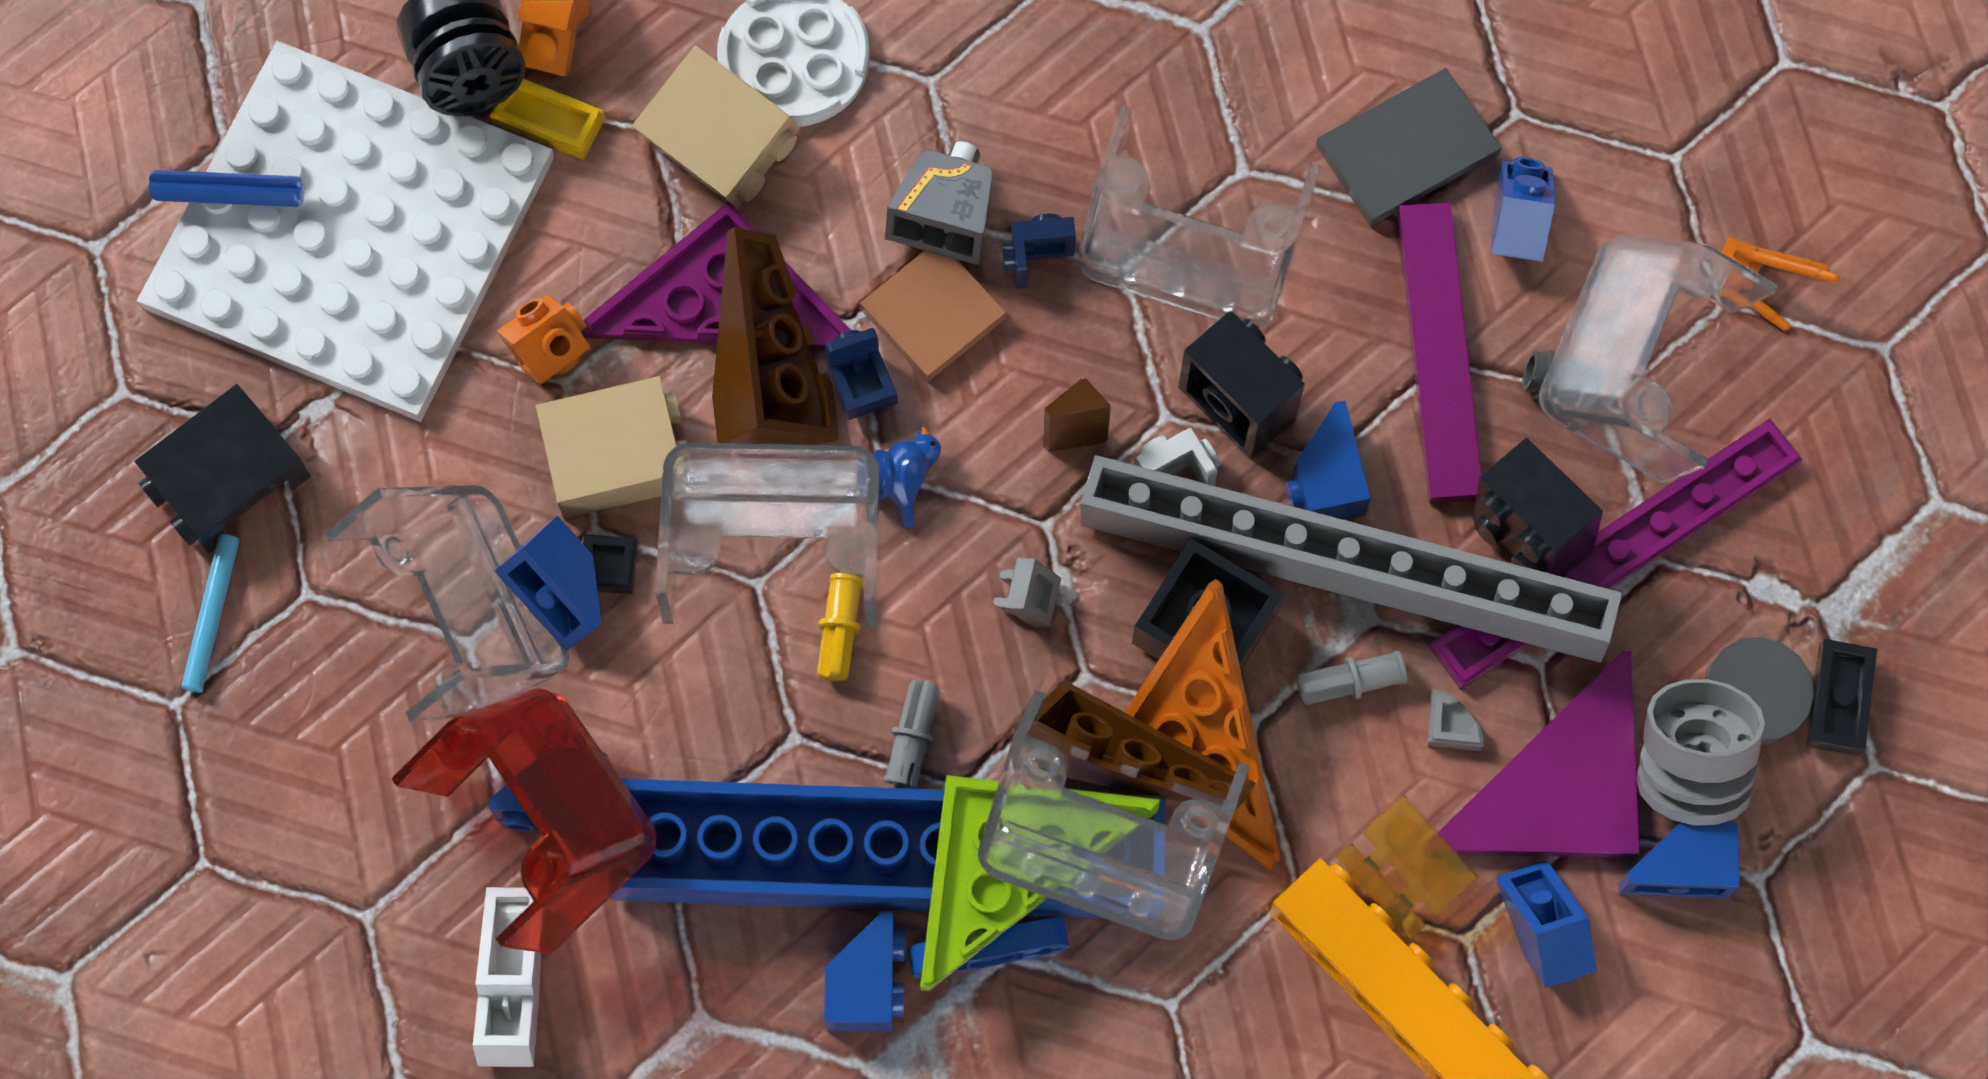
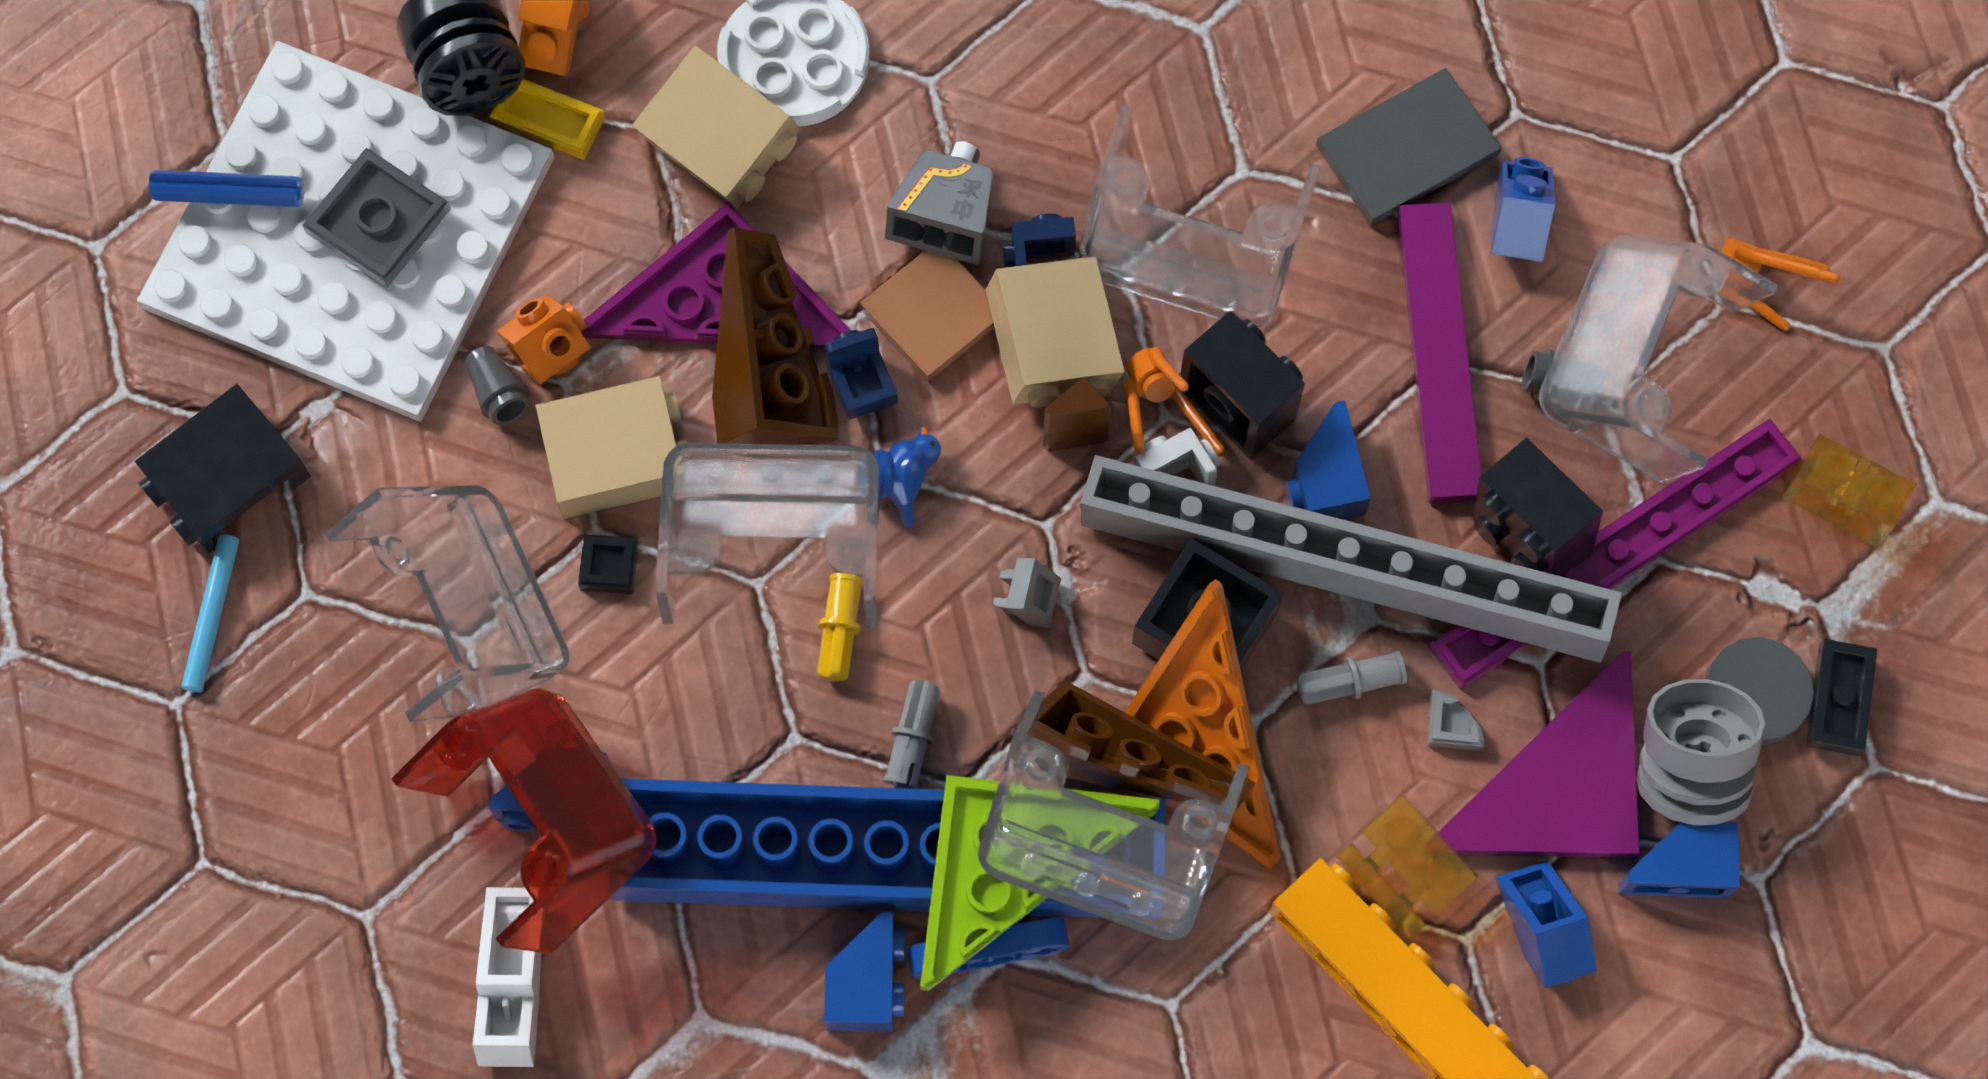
(376, 217): none -> dark grey tile
(497, 387): none -> dark grey cone
(555, 582): blue slope -> none
(1054, 329): none -> tan brick
(1156, 381): none -> orange plant
(1849, 490): none -> clear yellow brick

